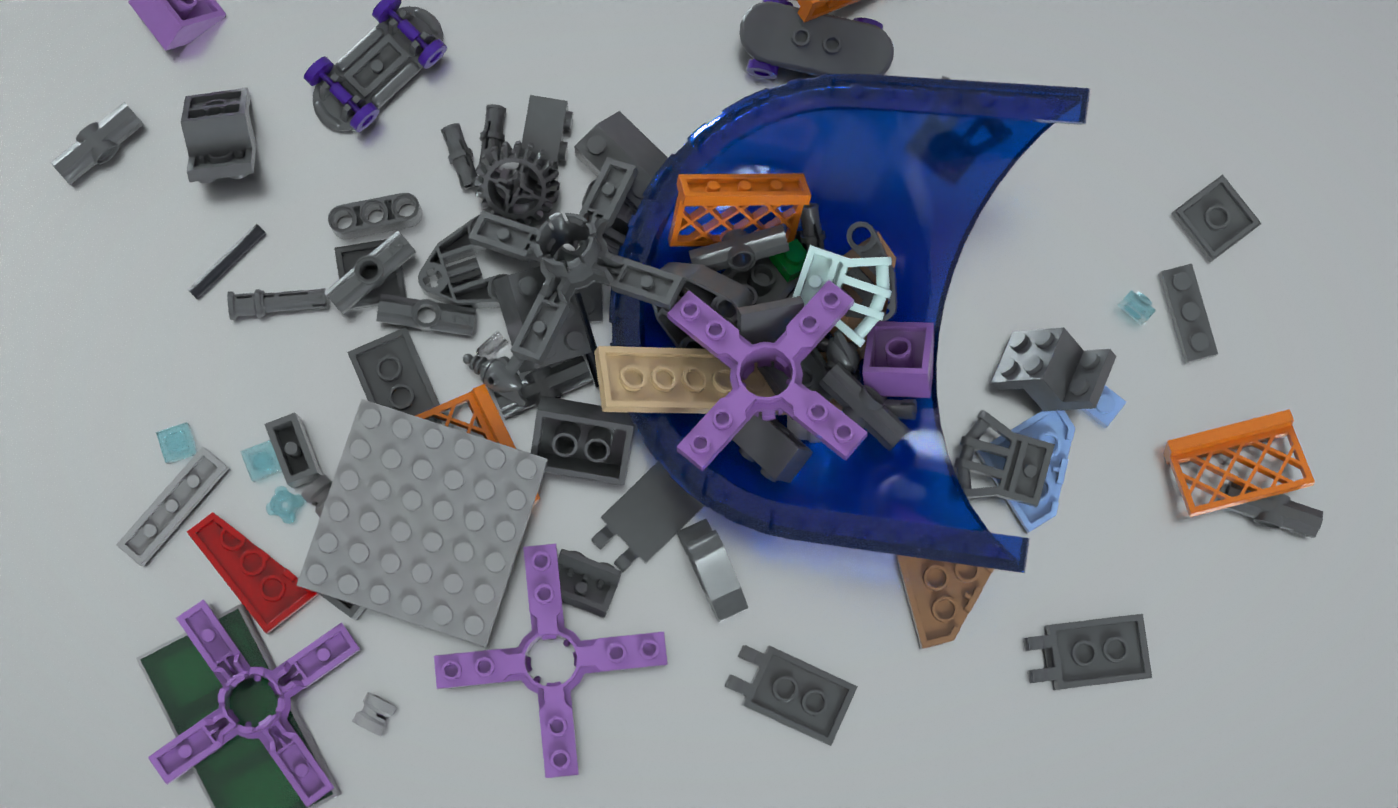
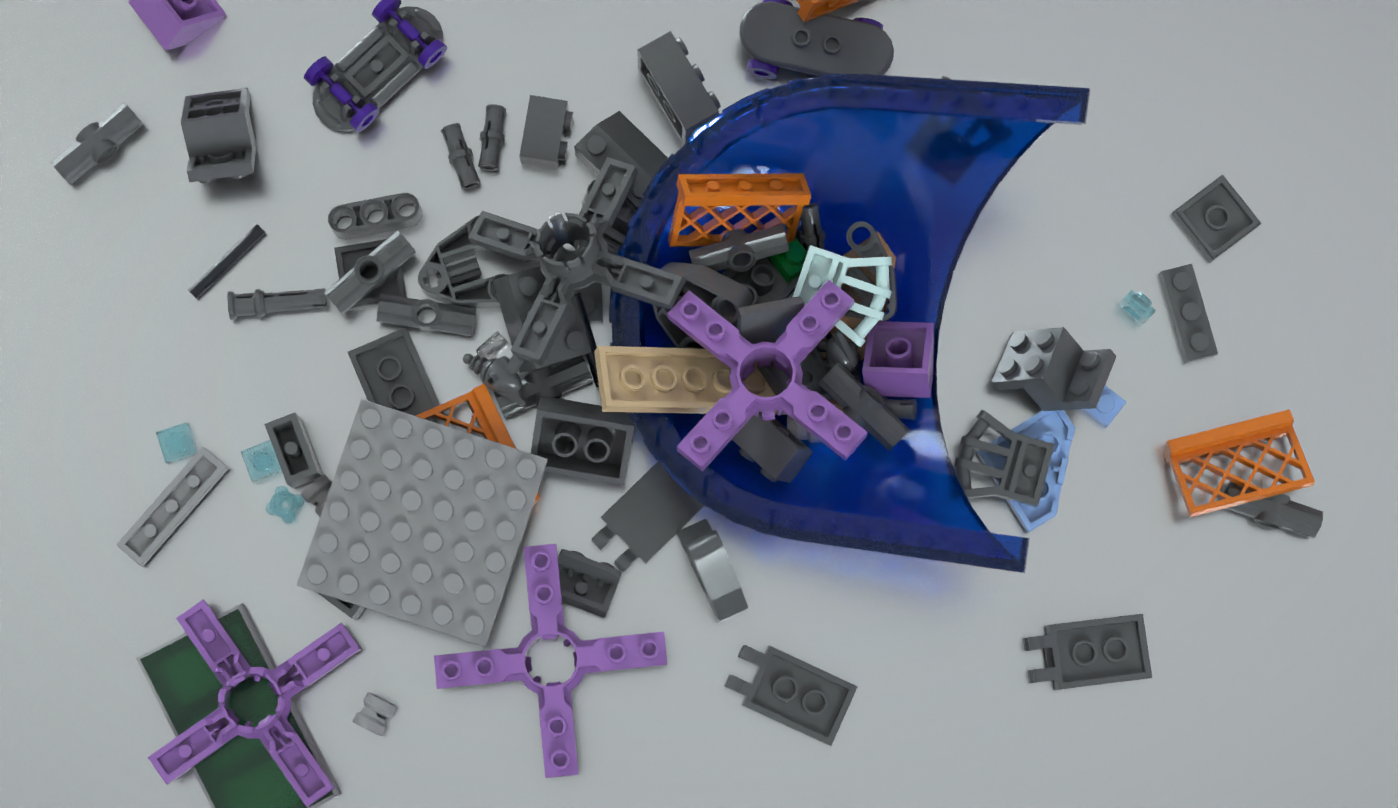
(254, 577): red wing -> none
(504, 179): dark grey gear -> none
(677, 84): none -> dark grey brick
(940, 596): medium nougat plate -> none

